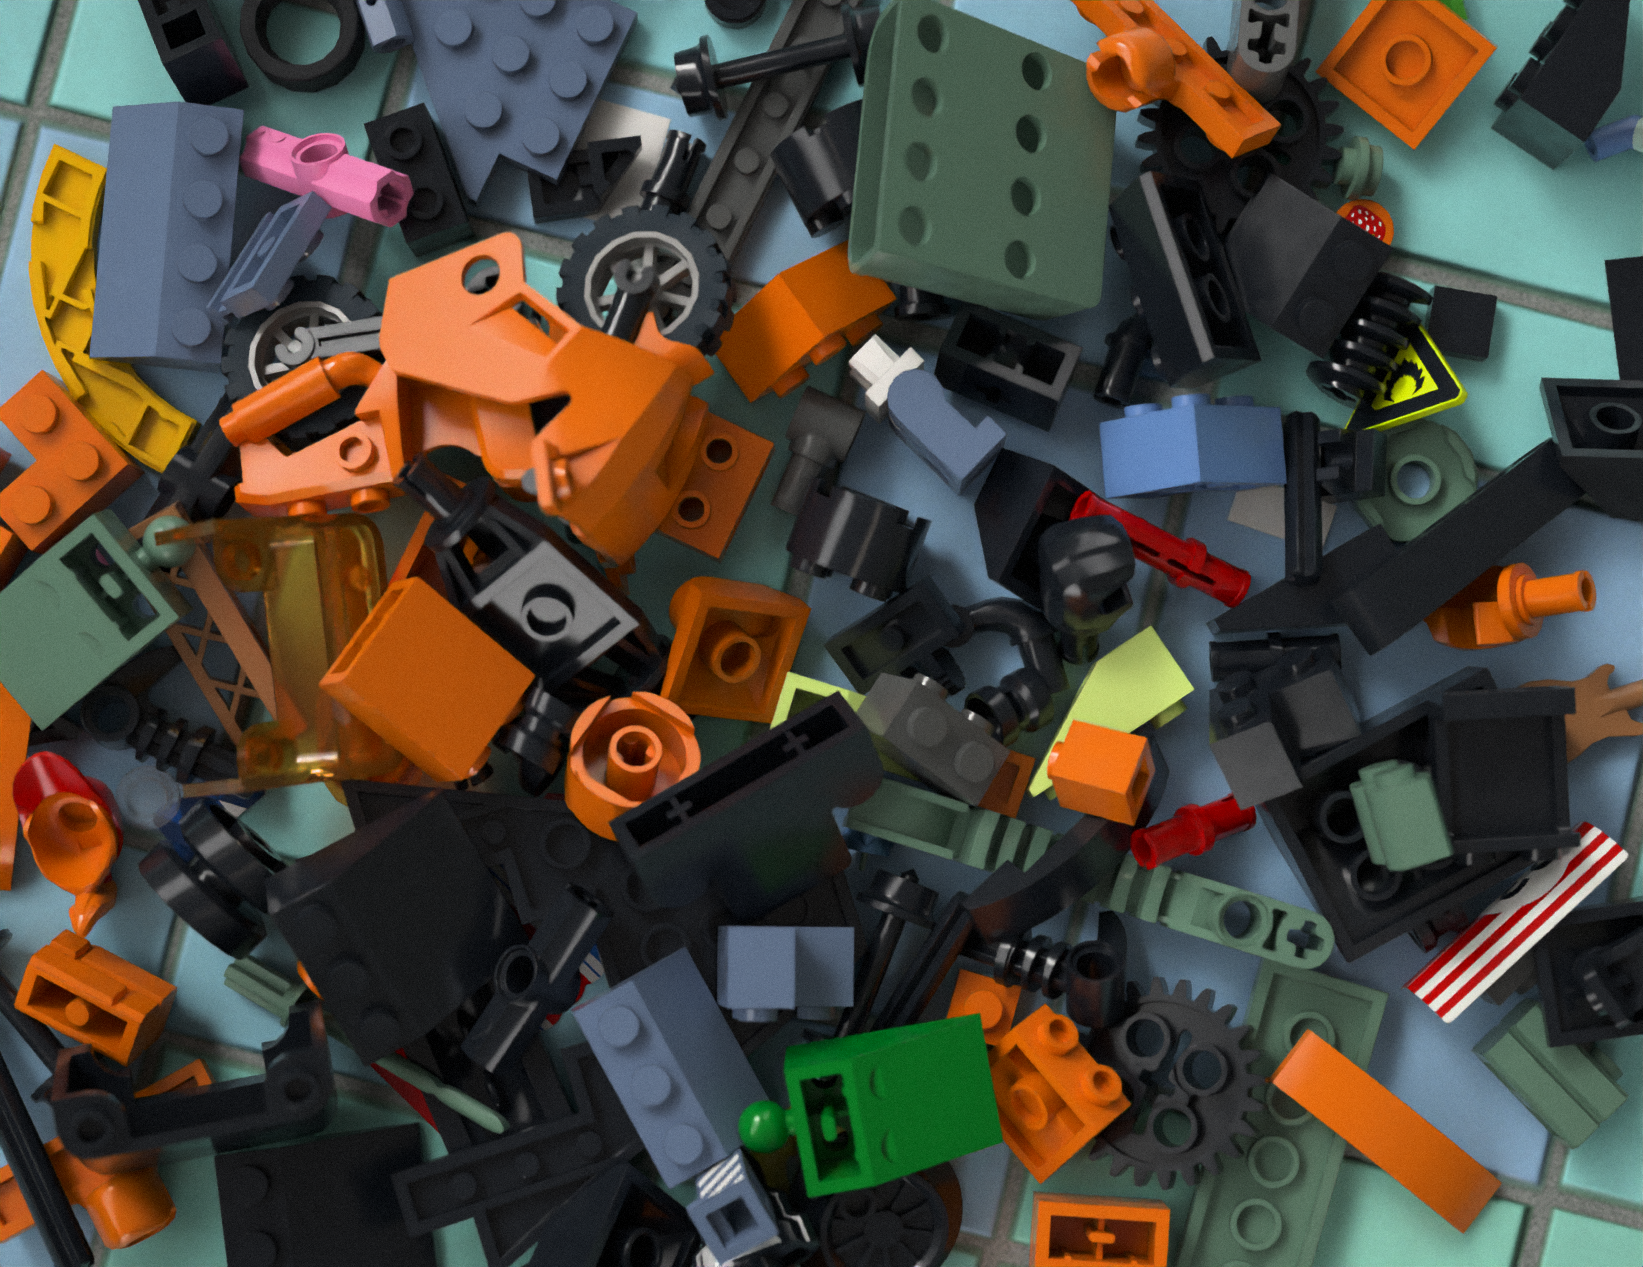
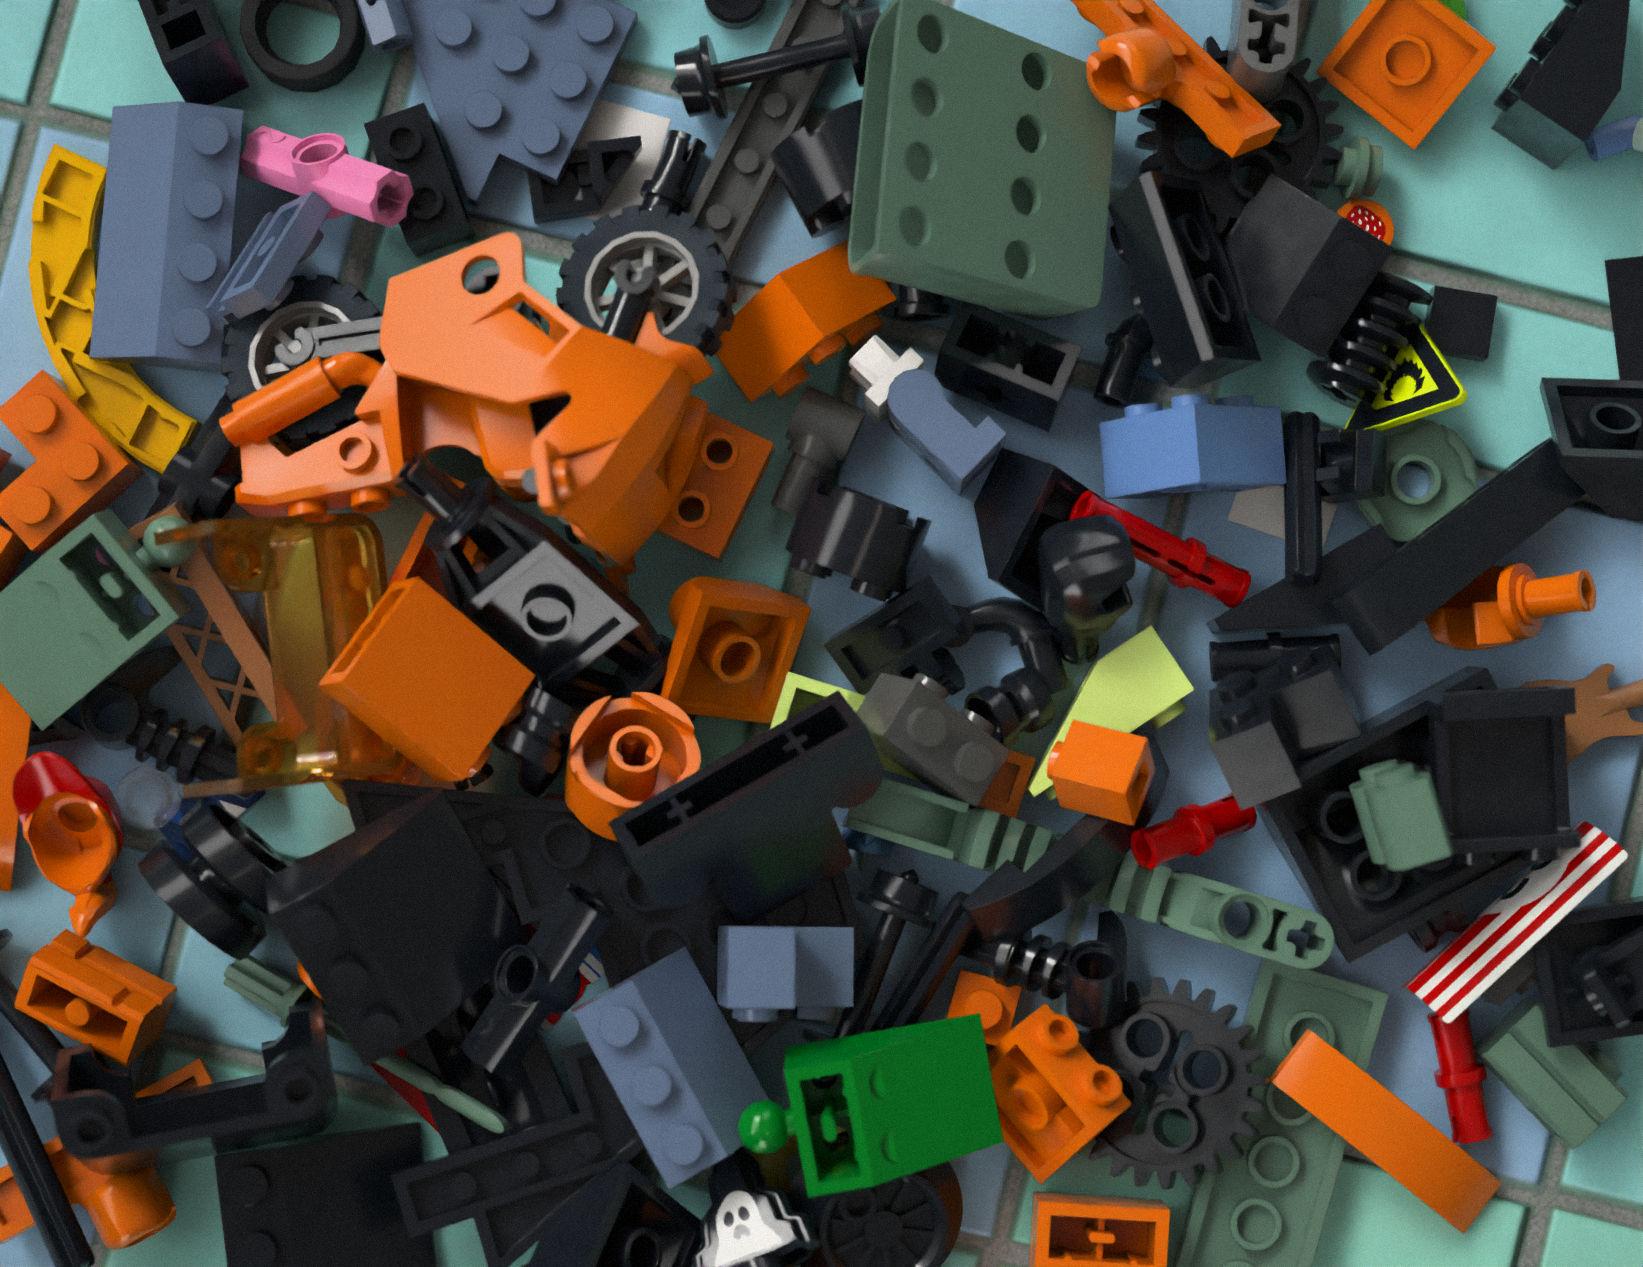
(732, 1208): sand blue brick -> none
(1461, 1078): none -> red pin

